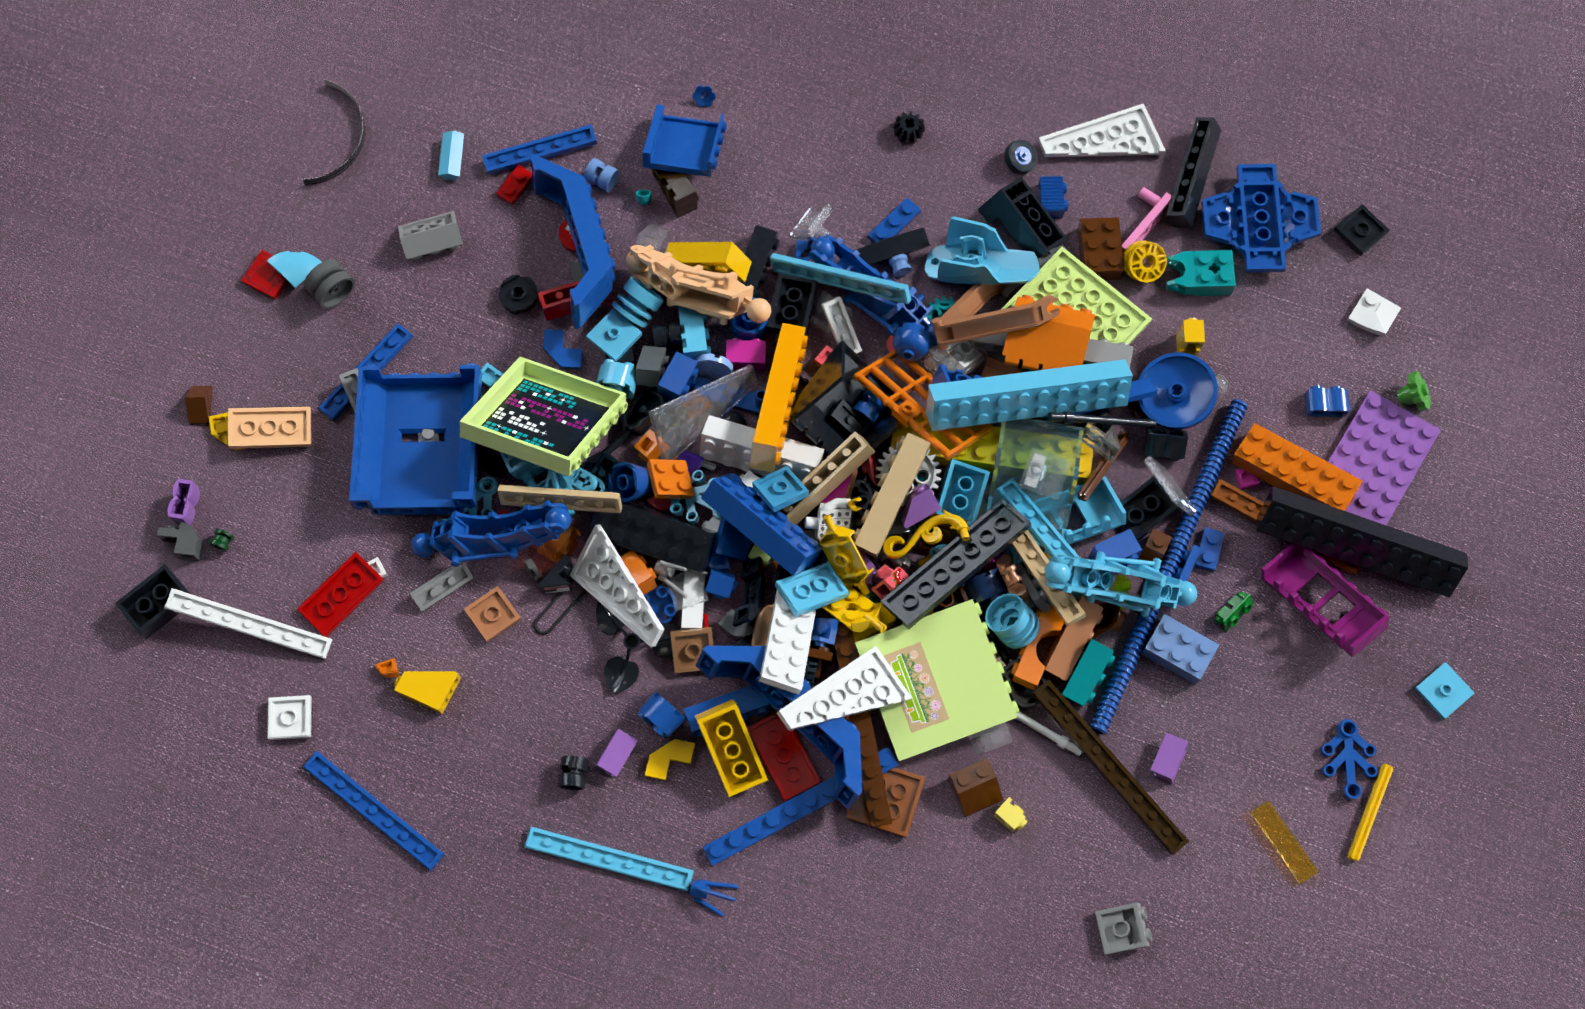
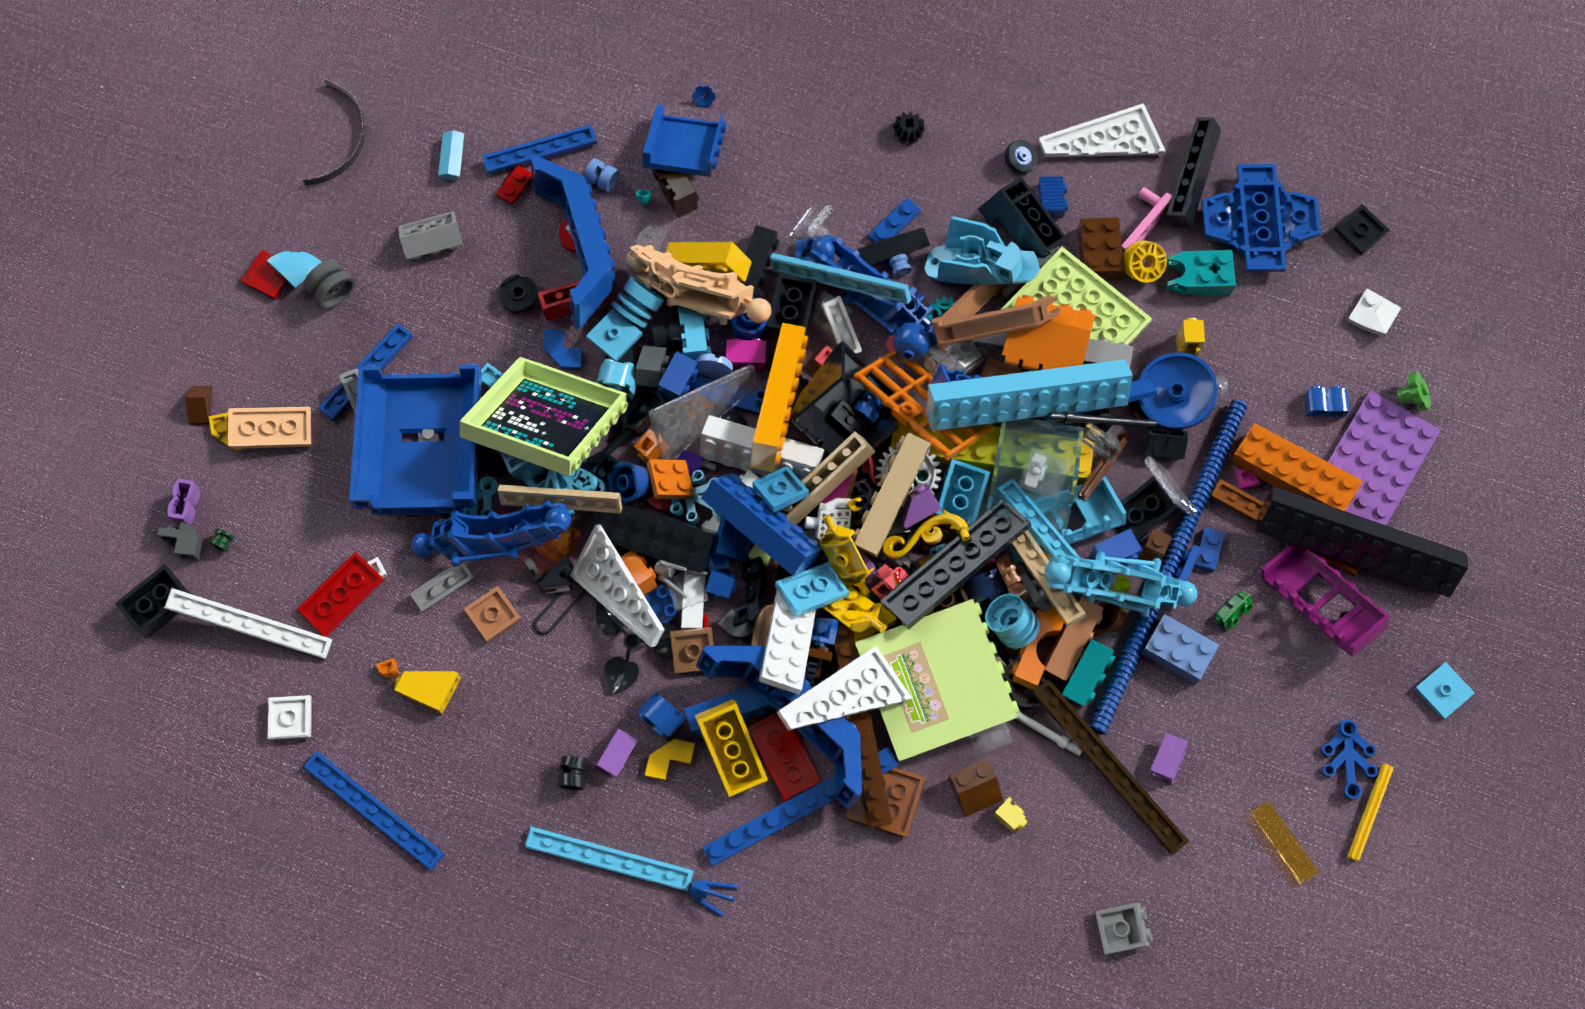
(1007, 259): none -> medium azure brick

